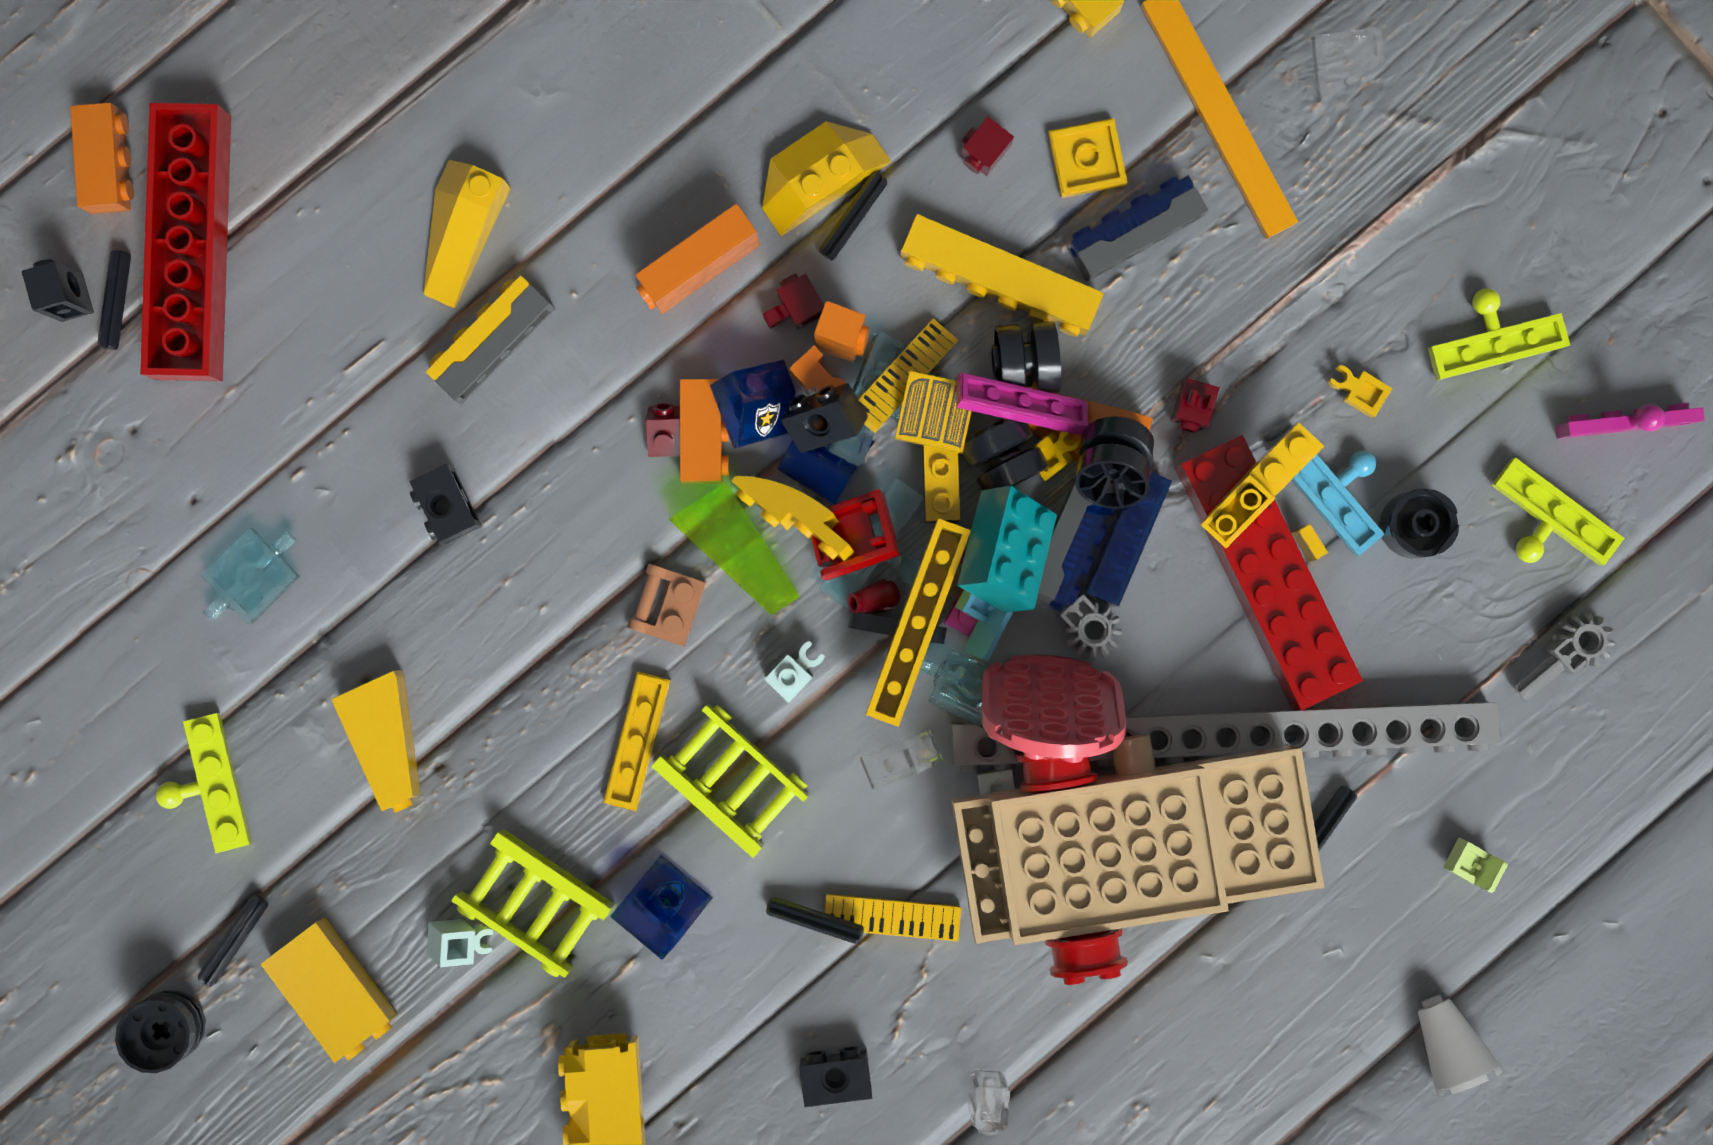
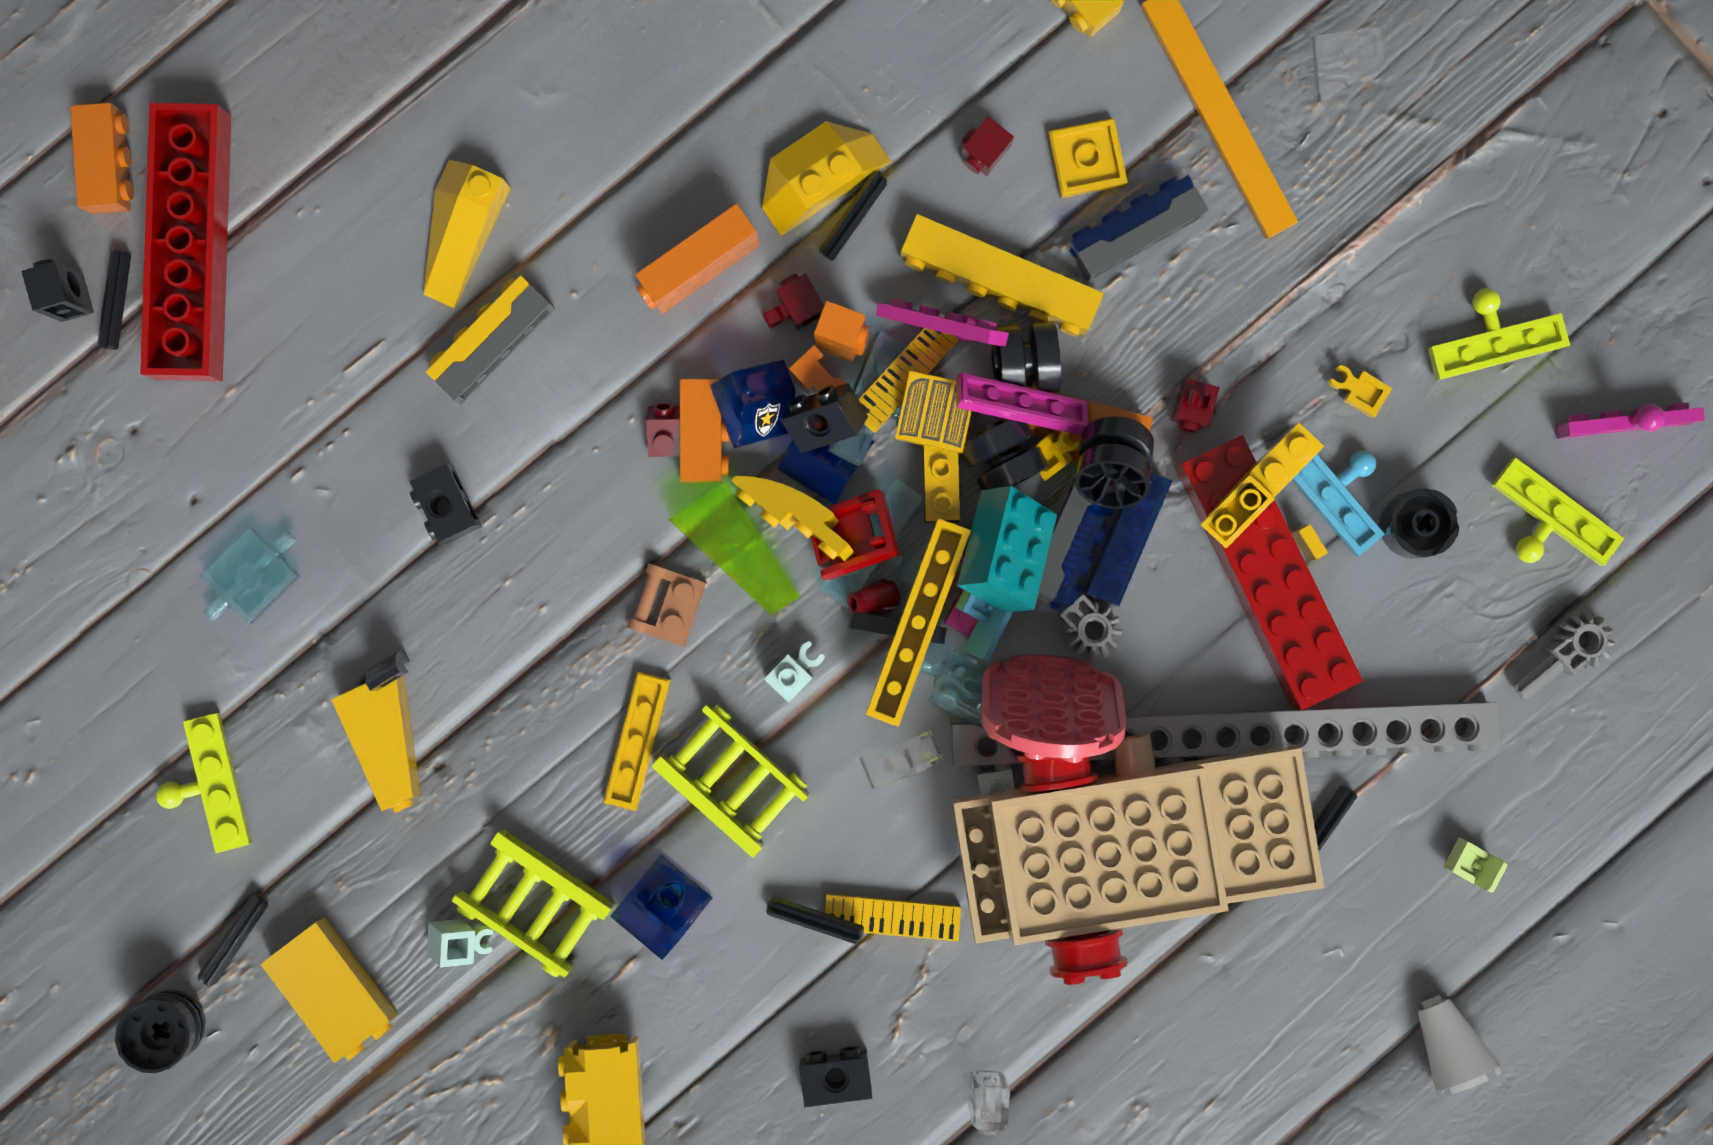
(387, 671): none -> black slope
(964, 327): none -> dark pink plate

